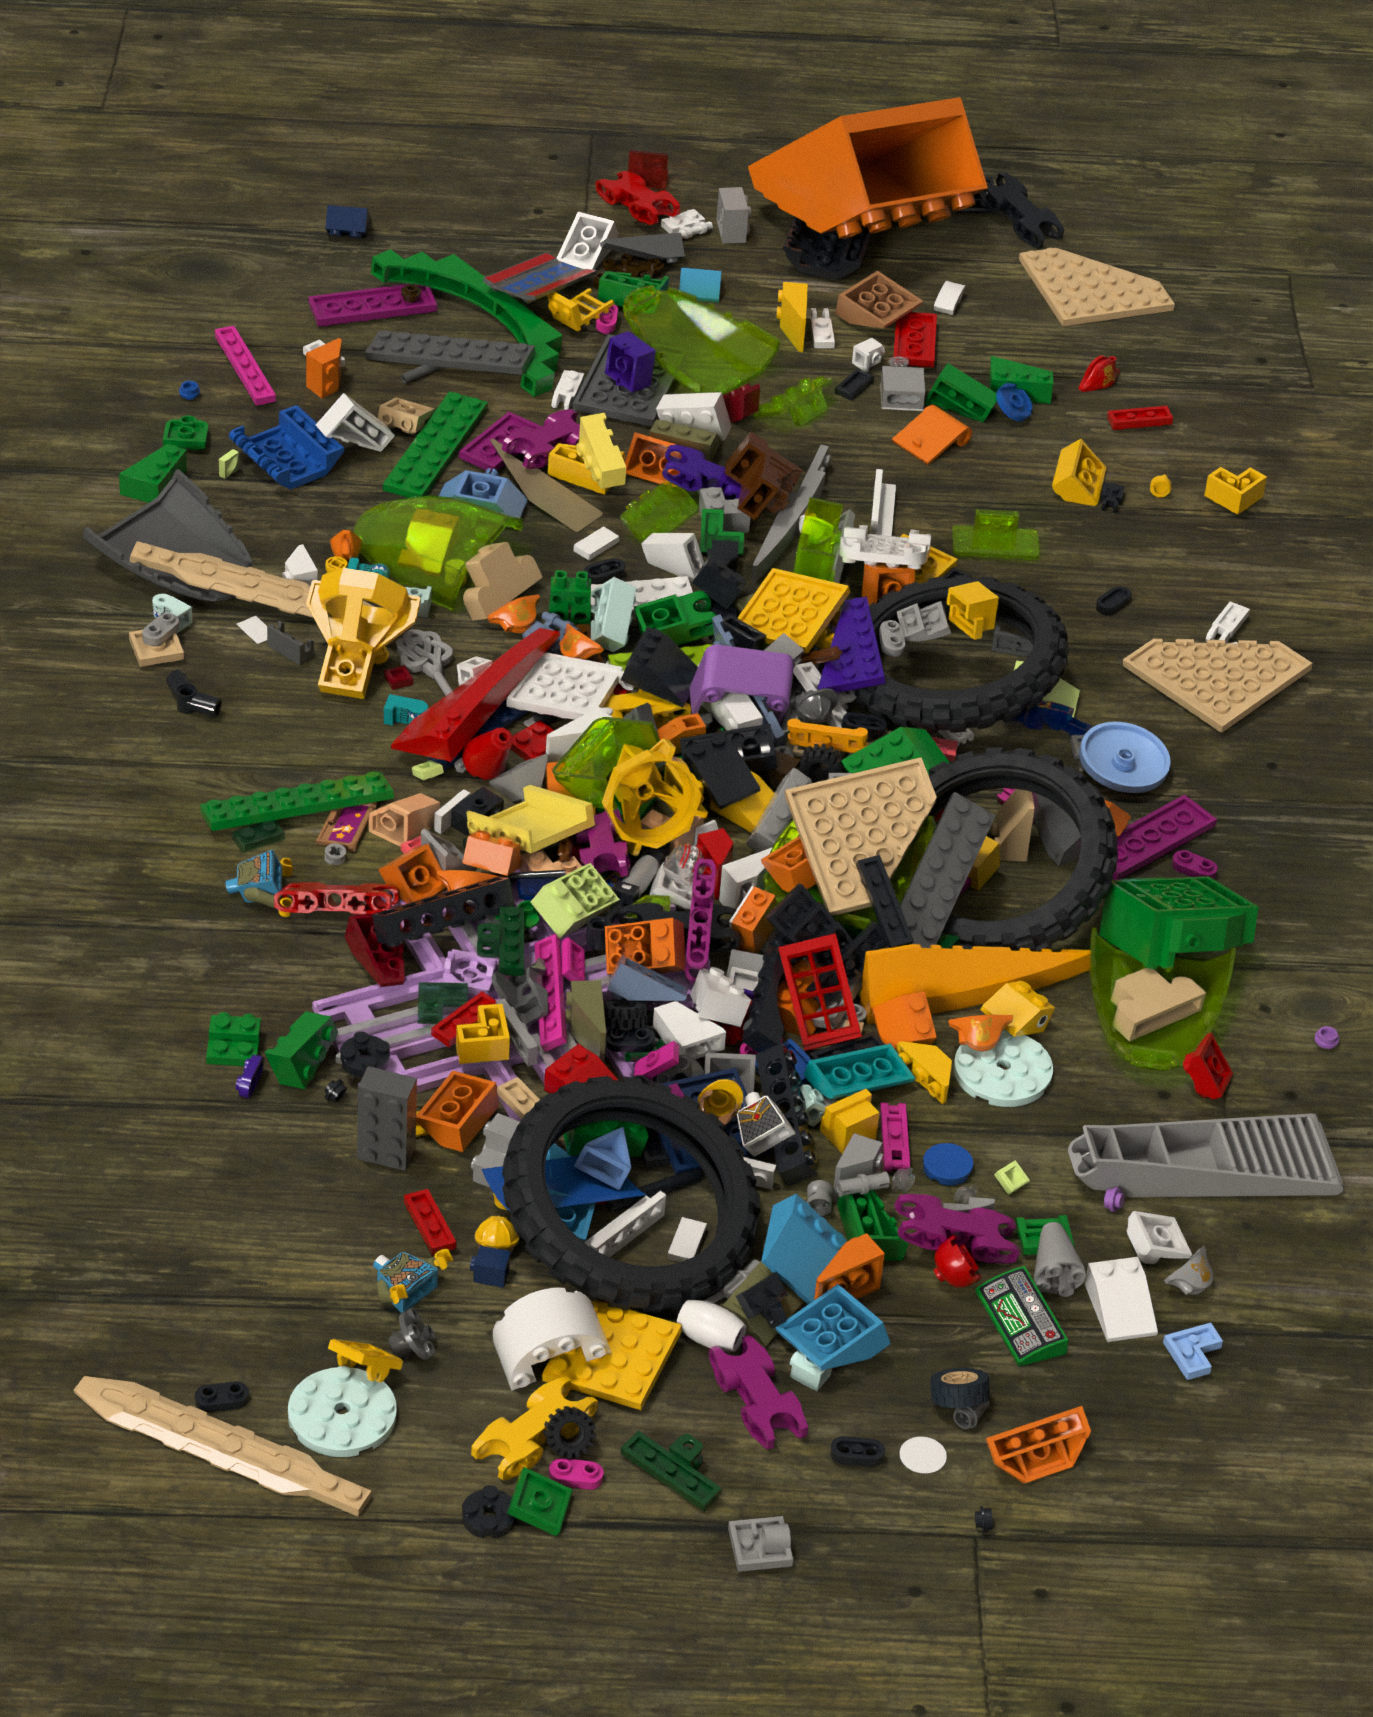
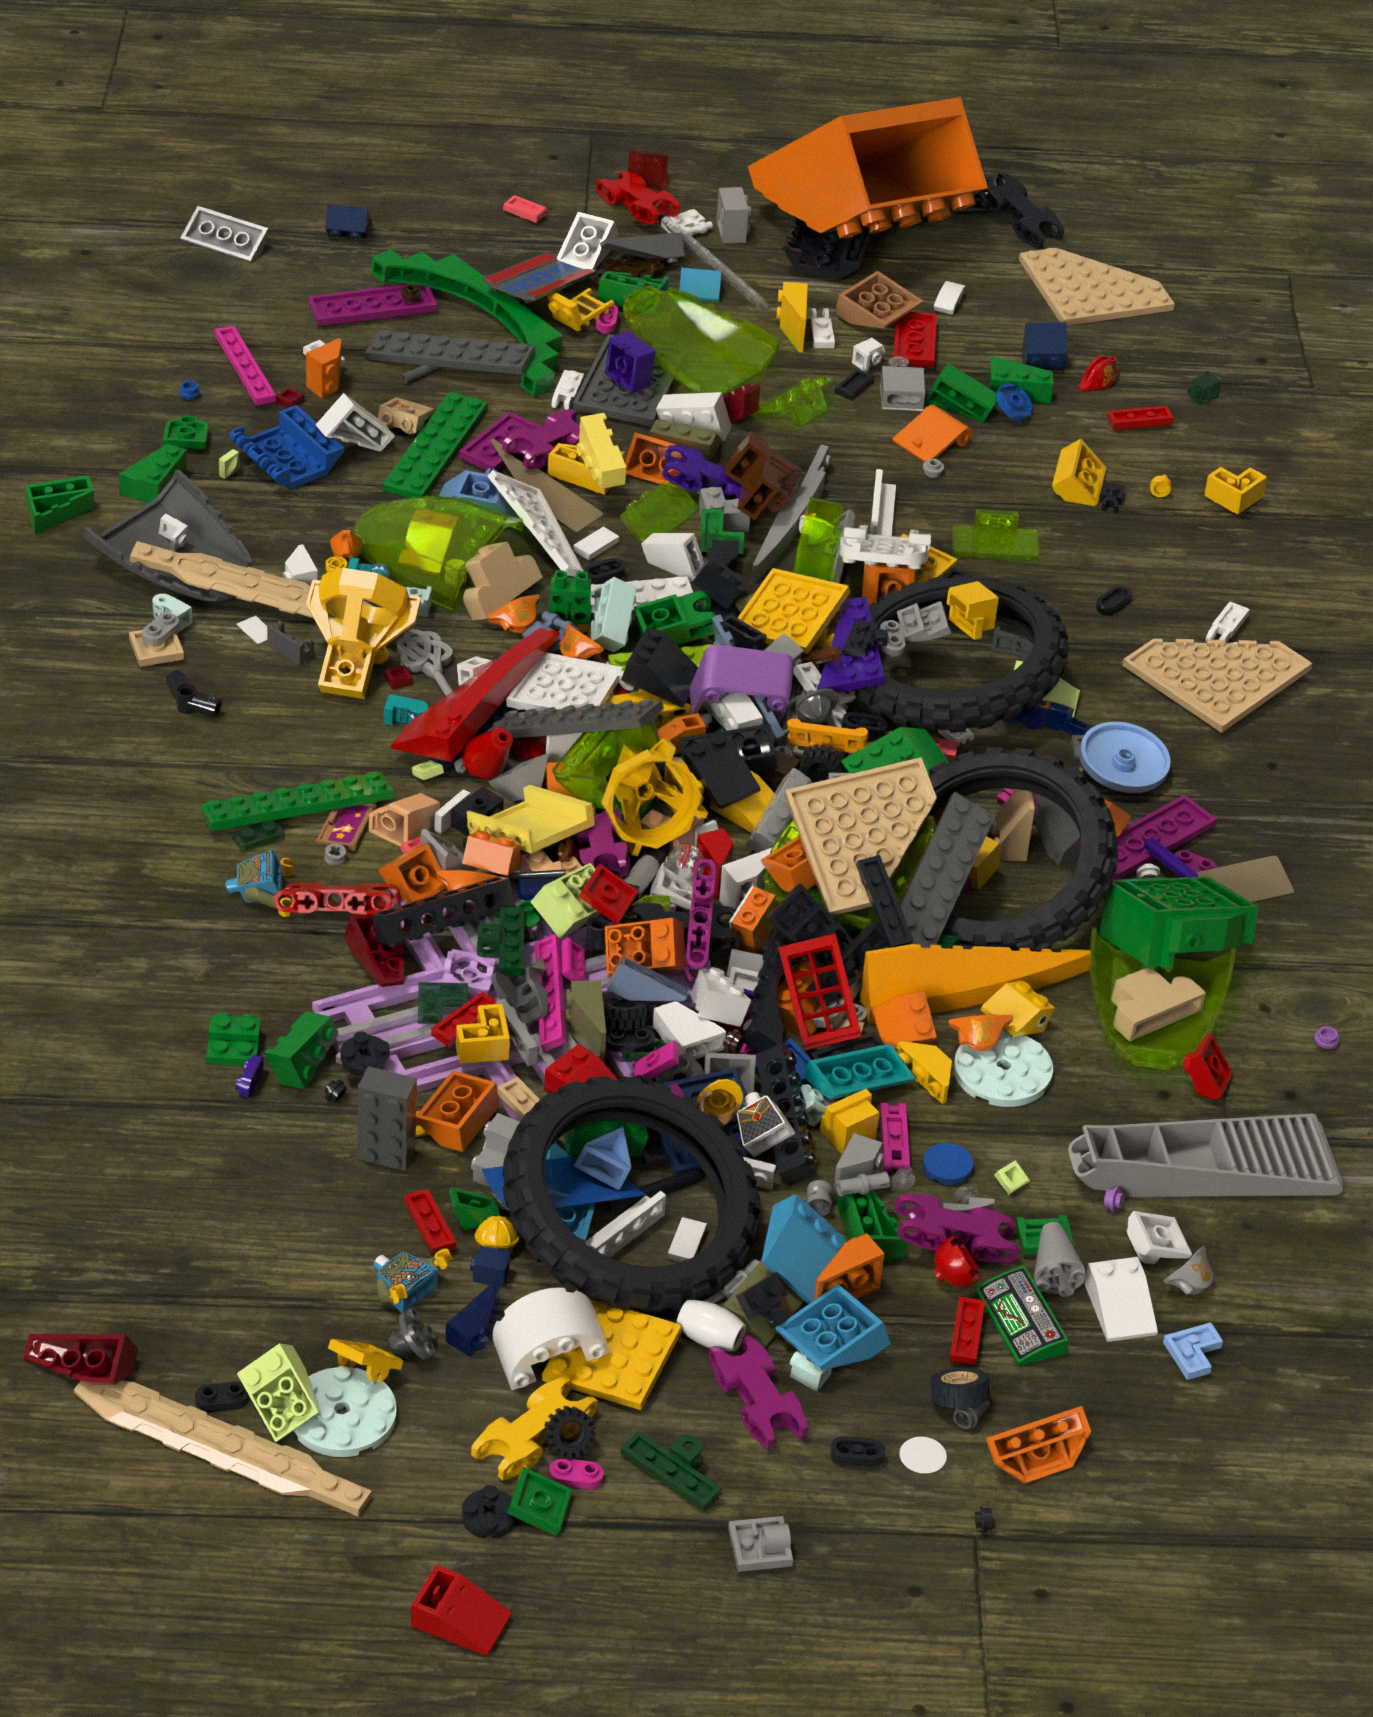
(58, 501): none -> green wedge
(85, 1357): none -> dark red wedge
(174, 531): none -> white bracket
(225, 234): none -> light grey slope
(280, 1390): none -> yellowish green slope
(289, 398): none -> dark red tile
(458, 1611): none -> red slope
(471, 1326): none -> clear blue slope
(472, 1207): none -> green slope
(525, 209): none -> coral plate
(538, 517): none -> white wing
(579, 719): none -> dark grey plate
(608, 894): none -> red plate
(717, 265): none -> clear tile
(733, 1042): none -> dark brown plate
(863, 636): none -> black hinge
(933, 468): none -> light grey plate
(967, 1331): none -> red plate
(1045, 345): none -> dark blue slope
(1148, 871): none -> white plate
(1168, 859): none -> dark purple axle
(1205, 388): none -> clear green brick
(1253, 879): none -> dark tan sticker

